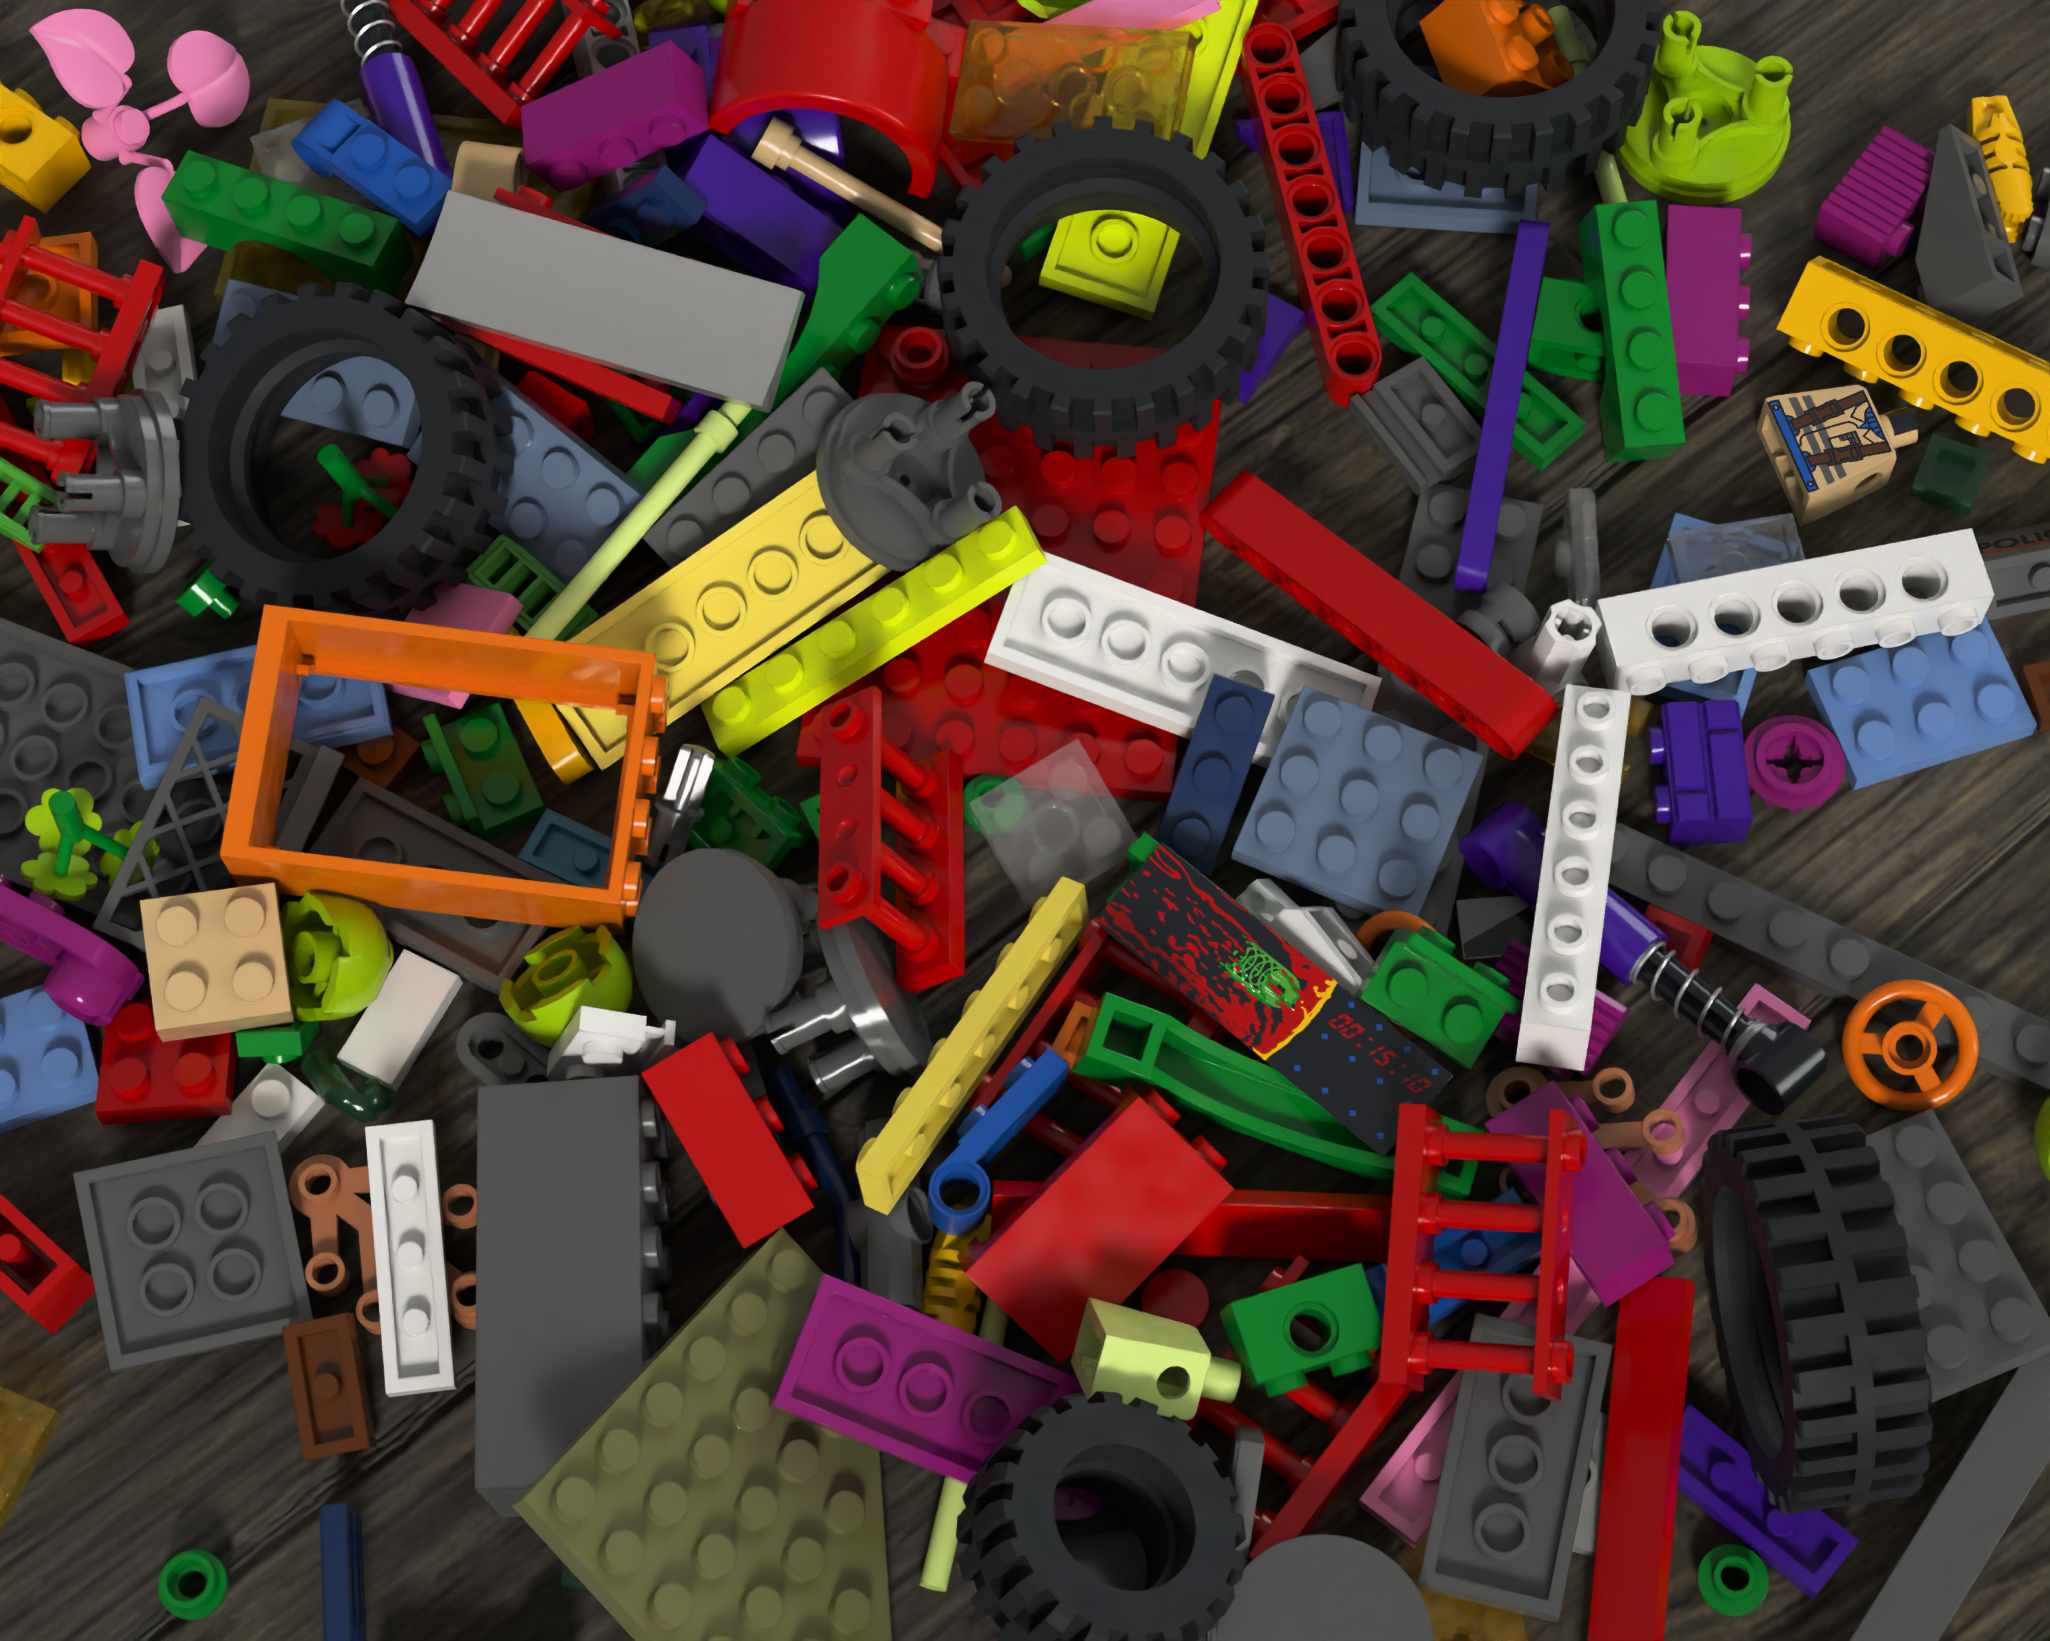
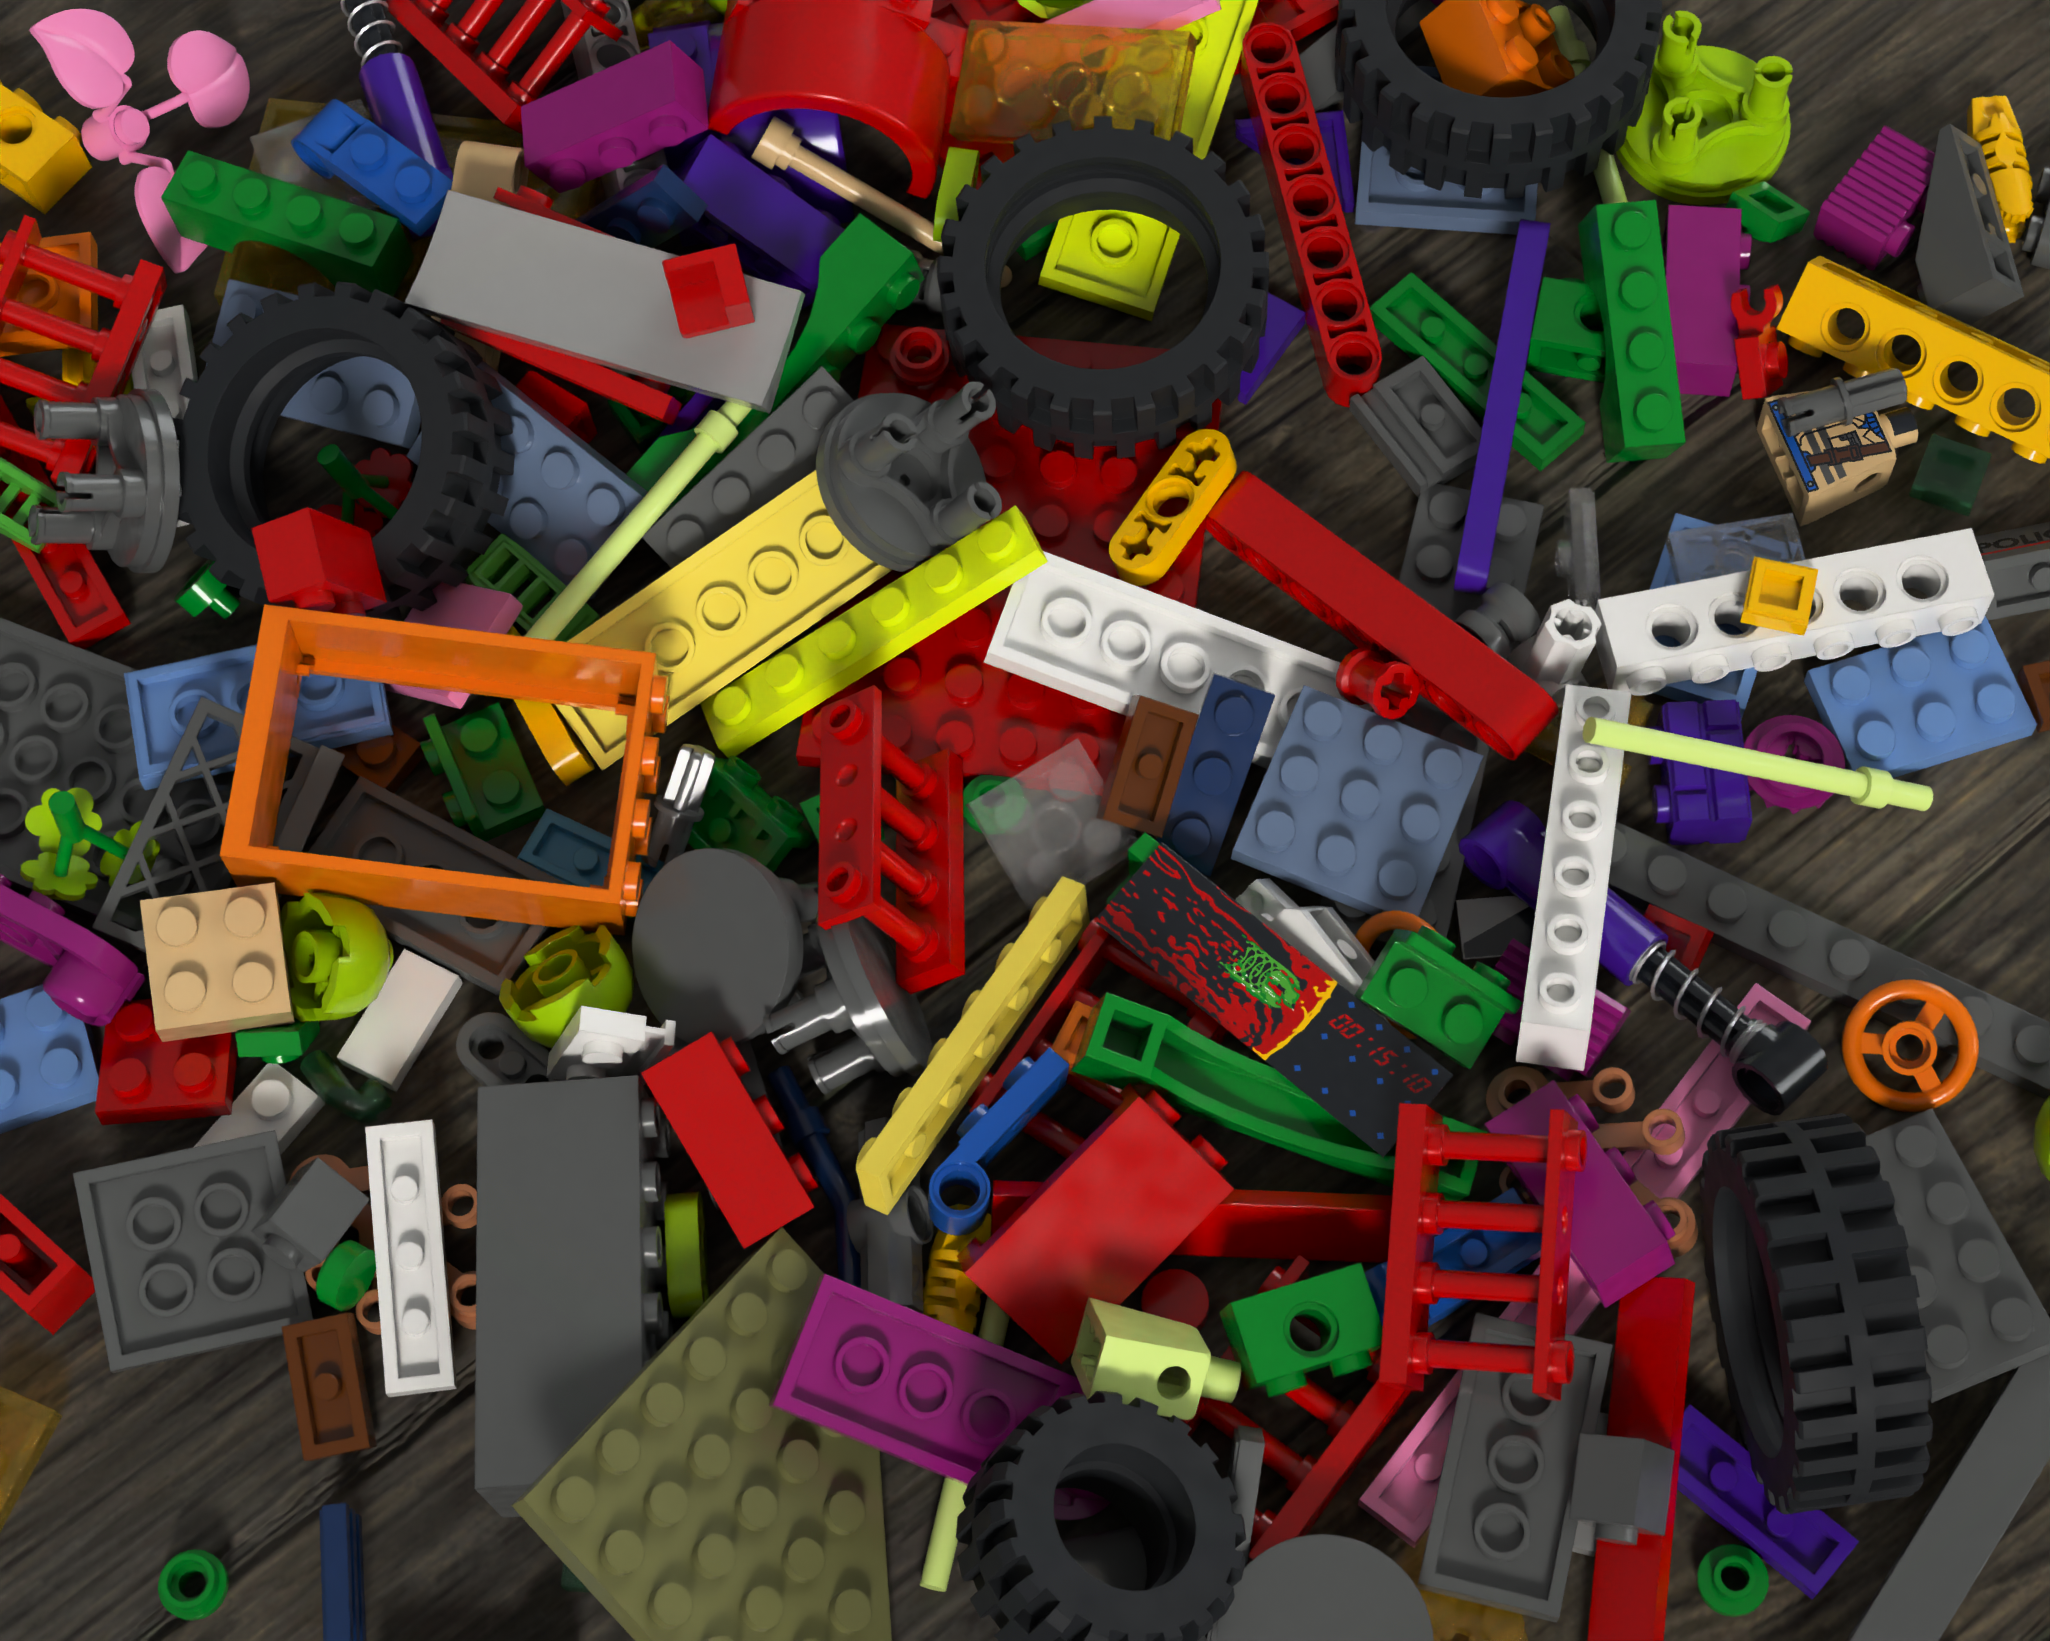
(309, 1217): none -> dark grey brick
(318, 564): none -> red brick
(346, 1275): none -> green tile
(686, 1253): none -> lime beam
(708, 291): none -> red panel
(959, 169): none -> lime beam
(1147, 766): none -> reddish brown plate
(1174, 532): none -> yellow beam
(1368, 679): none -> red bush
(1621, 1487): none -> dark grey brick
(1759, 355): none -> red plate
(1768, 212): none -> green plate
(1779, 595): none -> yellow tile
(1842, 401): none -> dark grey axle
(1864, 786): none -> yellowish green bar

